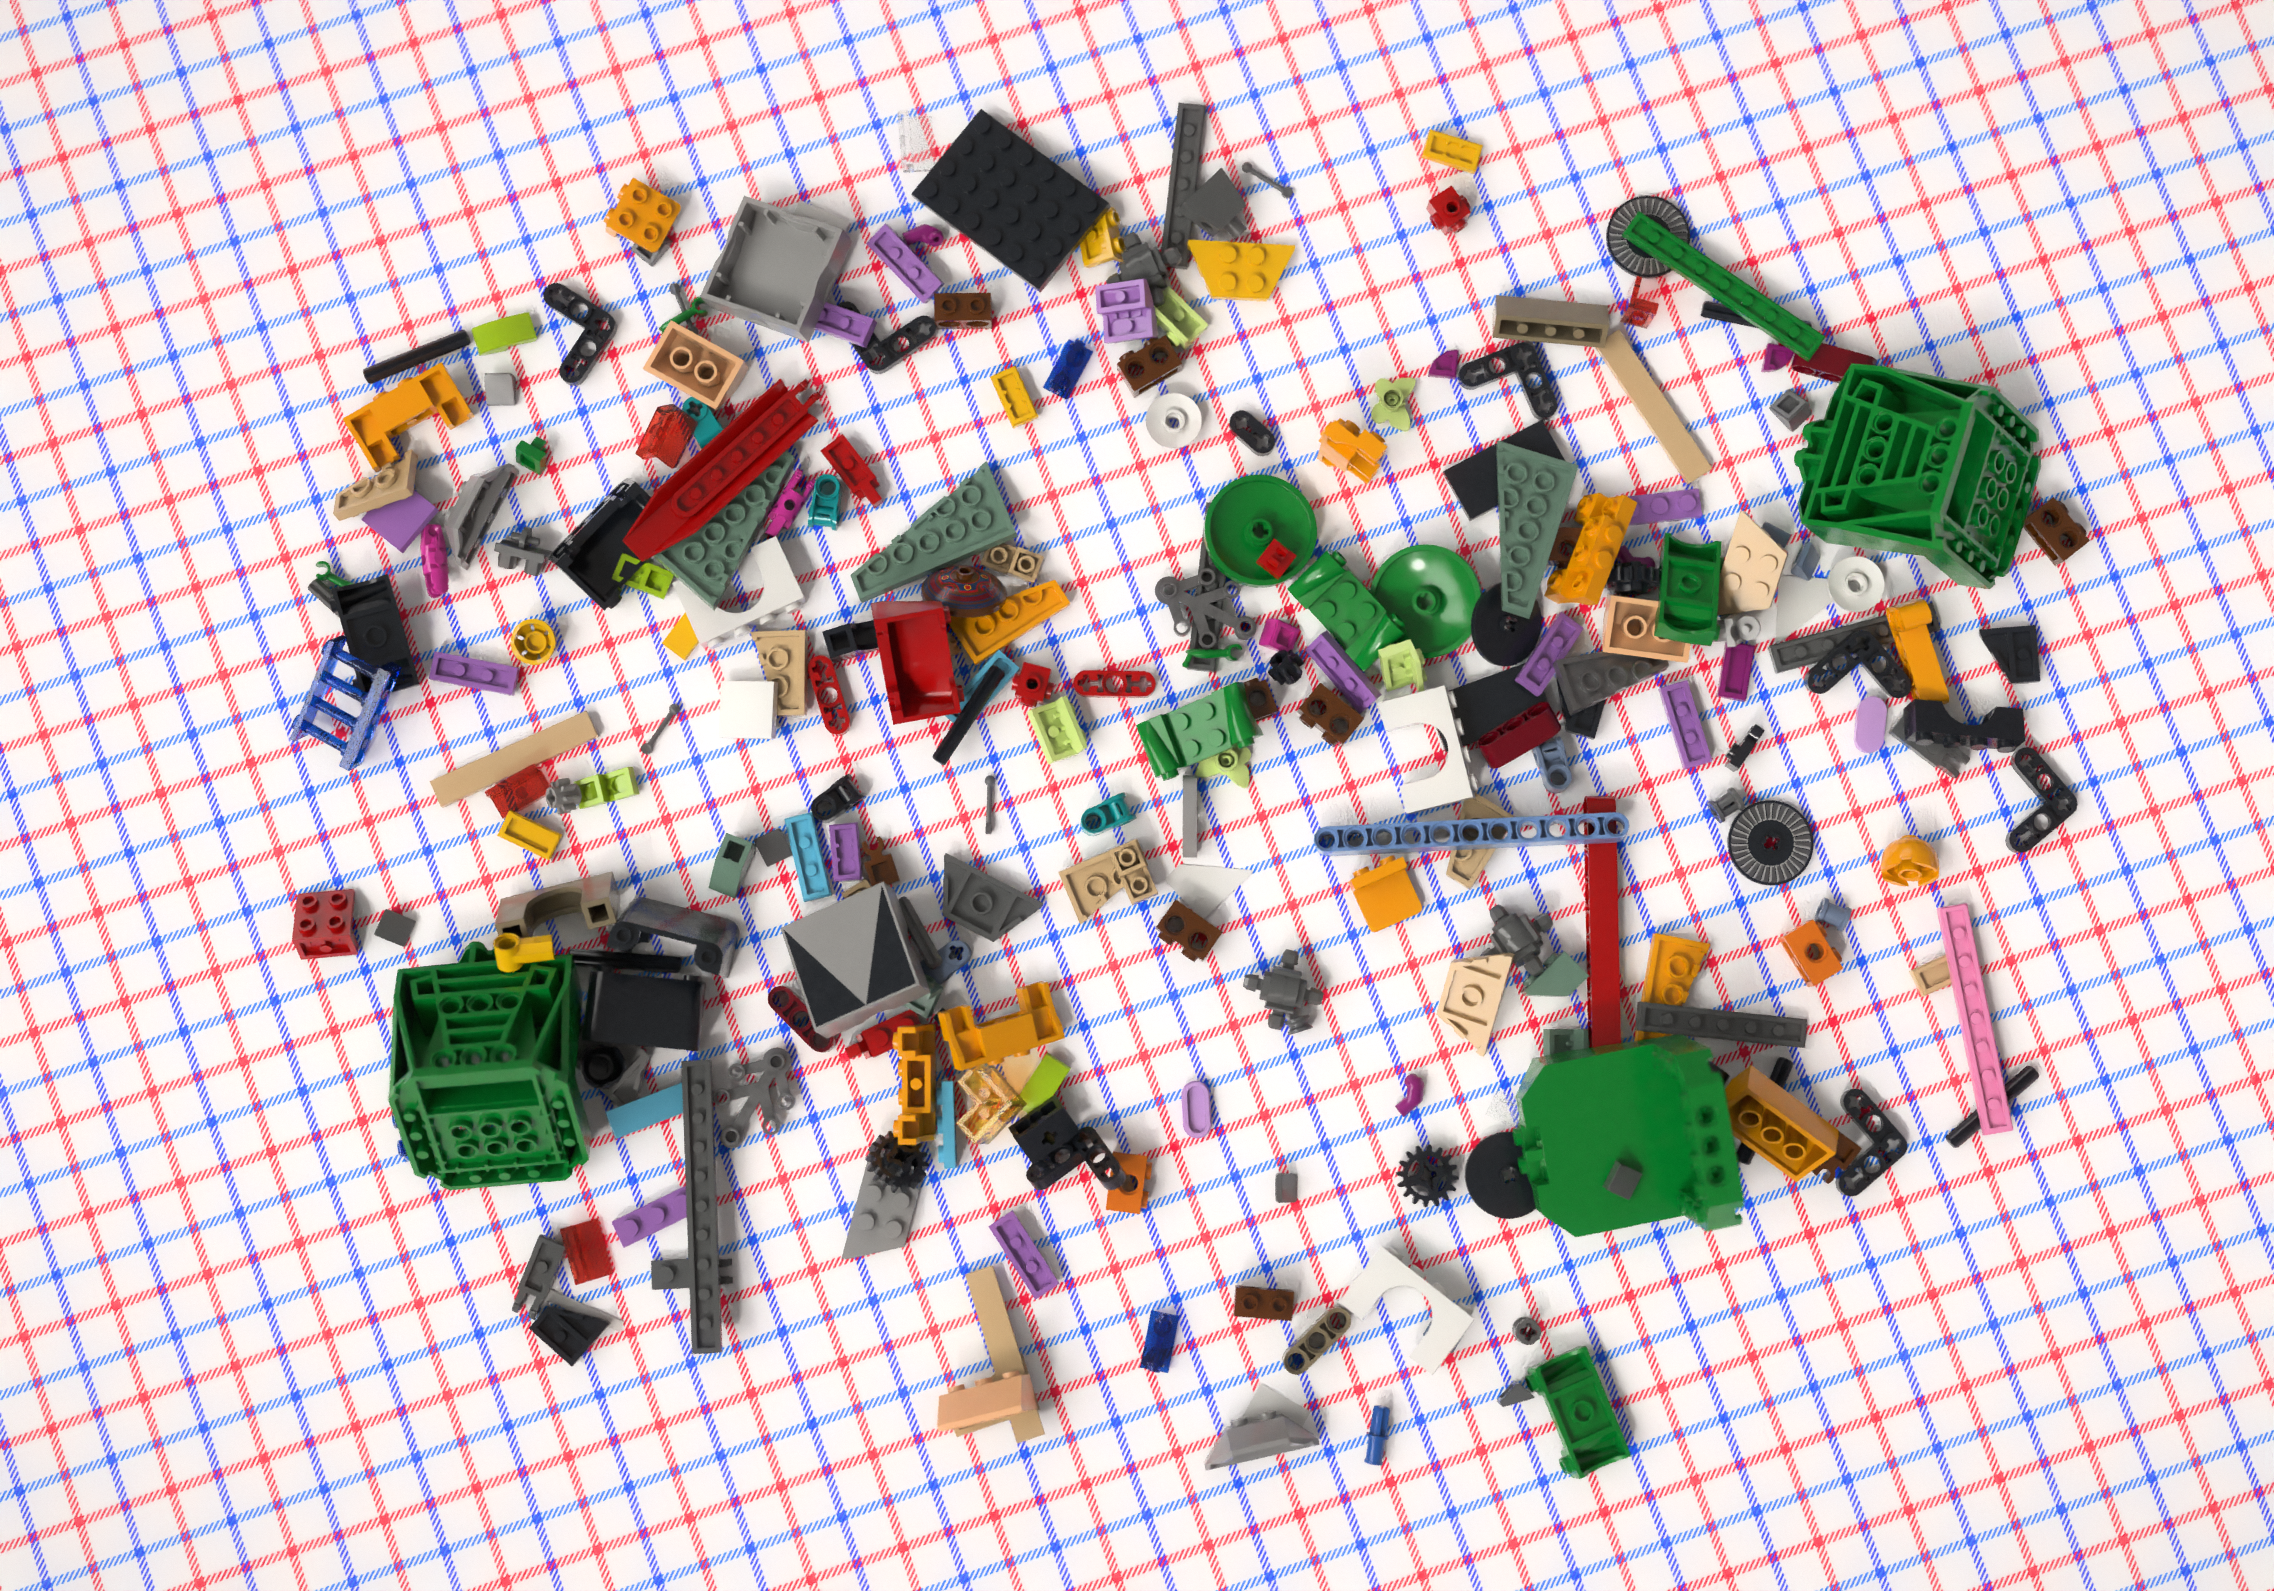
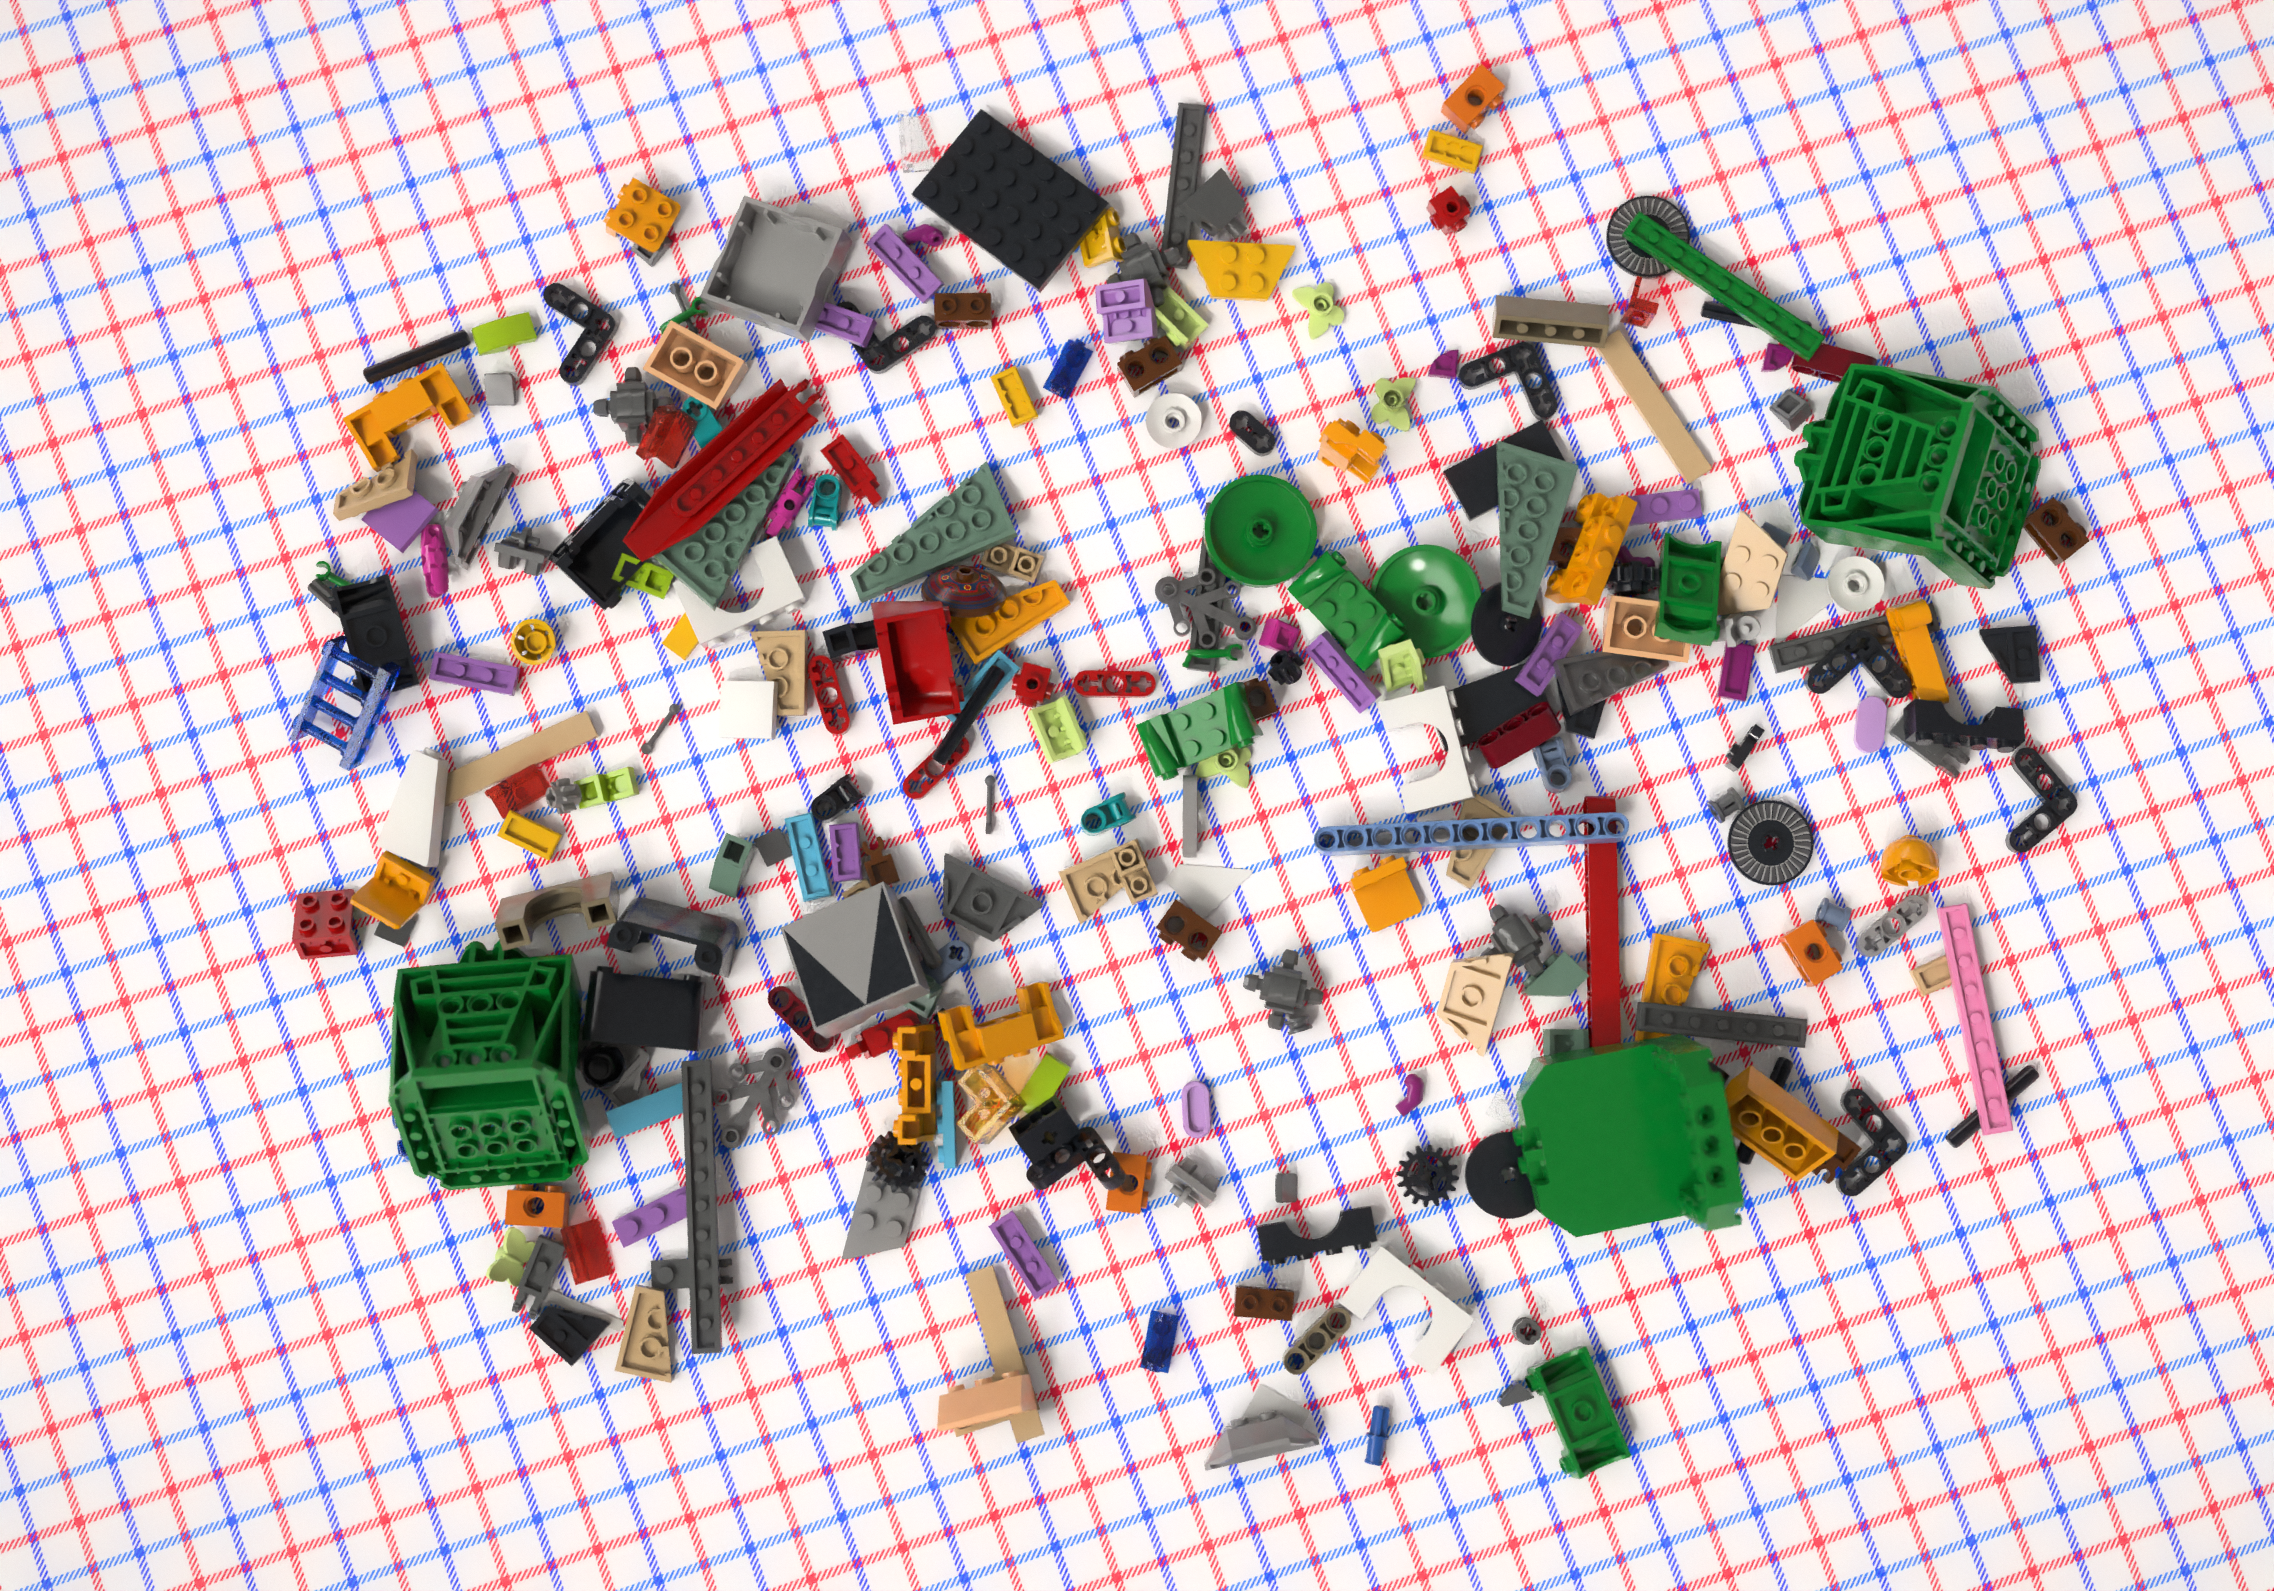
(394, 891): none -> light orange bracket
(417, 810): none -> white slope
(511, 1258): none -> yellowish green animal
(513, 951): yellow piece -> none
(520, 1210): none -> orange brick
(532, 455): green tile -> none
(627, 961): black axle -> none
(631, 405): none -> dark grey piece
(645, 1337): none -> tan wing
(914, 775): none -> red beam
(1189, 1189): none -> light grey hips
(1276, 559): red tile -> none
(1286, 192): dark grey hinge -> none
(1320, 307): none -> yellowish green animal
(1335, 710): reddish brown brick -> none
(1352, 1228): none -> black arch
(1480, 85): none -> orange brick
(1622, 1180): dark grey slope -> none
(1685, 725): medium lavender plate -> none
(1881, 945): none -> light grey beam

